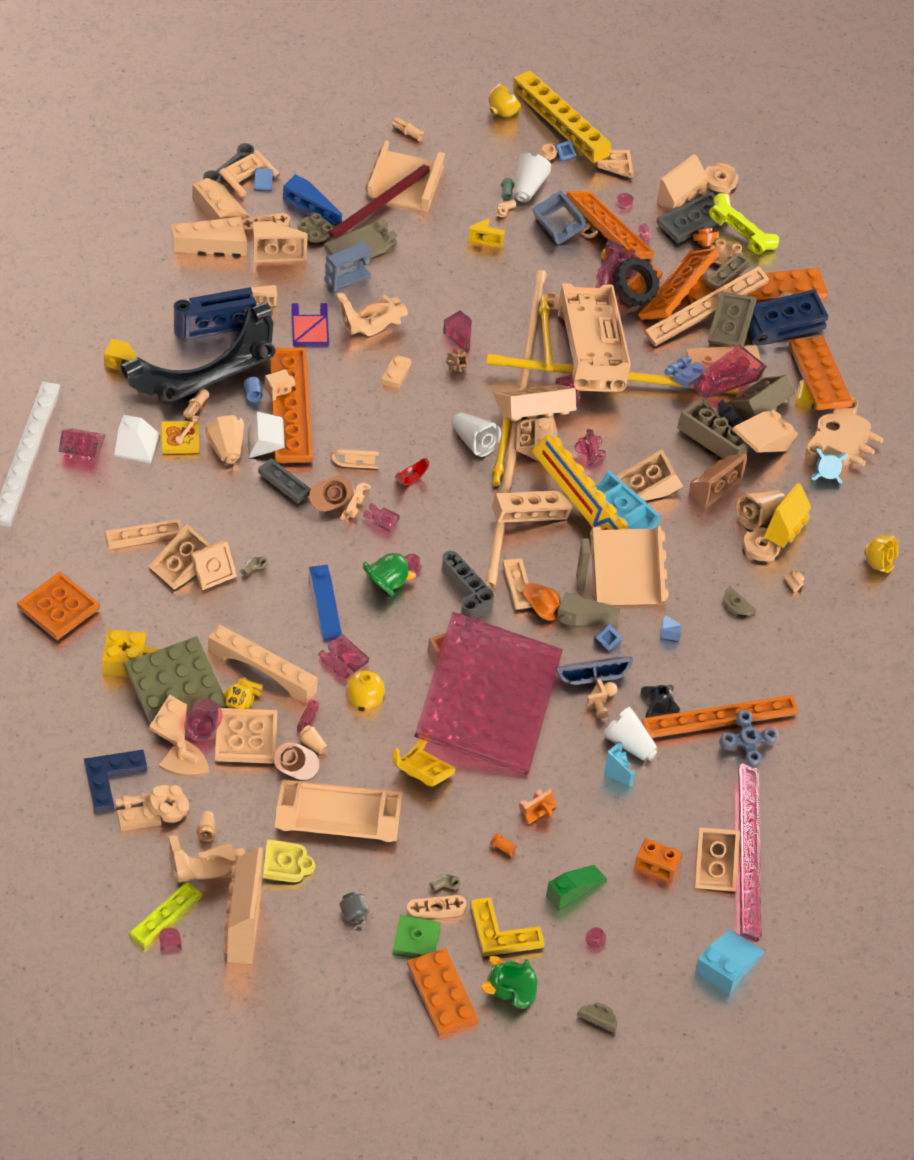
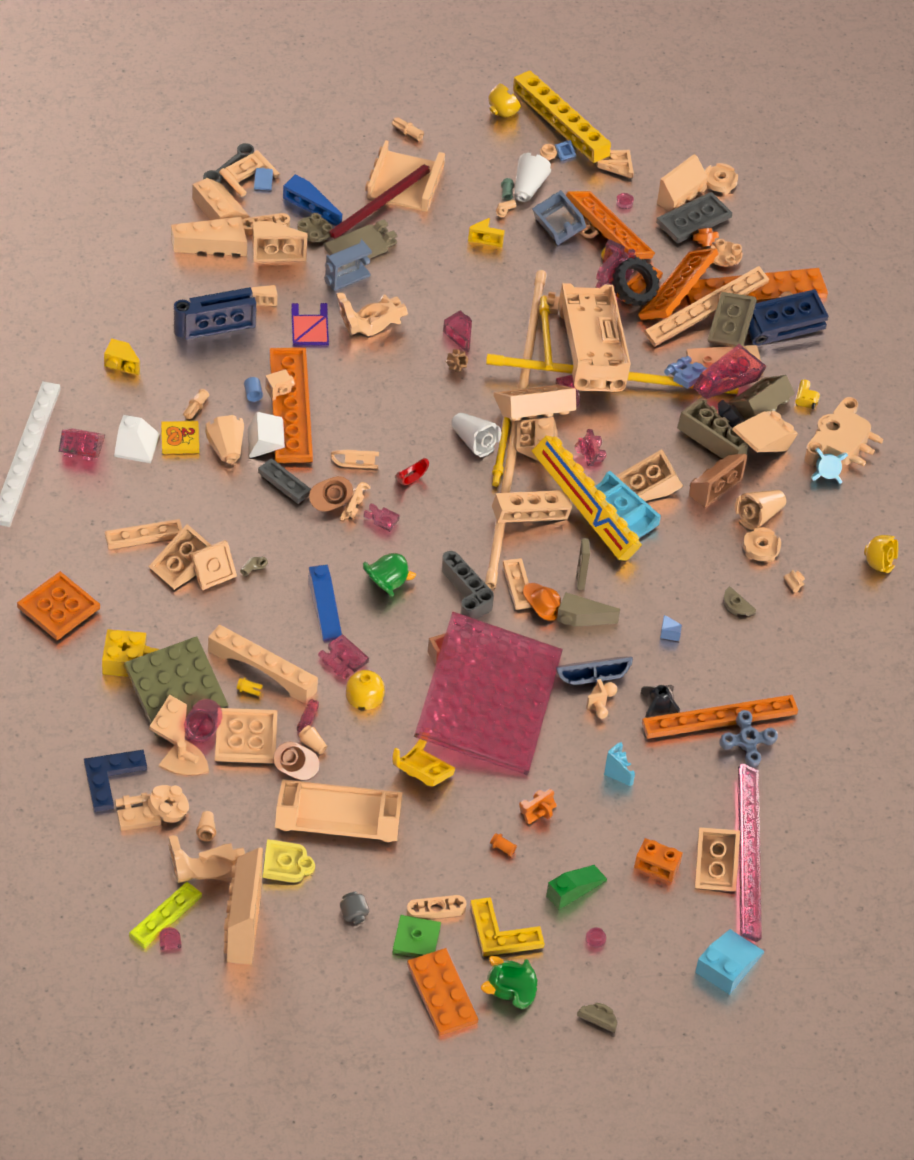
(179, 439): light nougat hinge -> none
(238, 697): yellow head -> none
(242, 353): black panel -> none
(396, 371): light nougat plate -> none
(413, 562): clear pink plate -> none
(446, 881): dark tan arm -> none
(608, 636): medium blue slope -> none
(628, 566): light nougat panel -> none
(632, 734): white cone -> none
(644, 232): clear pink tile -> none
(728, 271): dark tan tile -> none
(758, 241): neon yellow plate -> none
(789, 517): yellow slope -> none
(820, 373): orange plate -> none

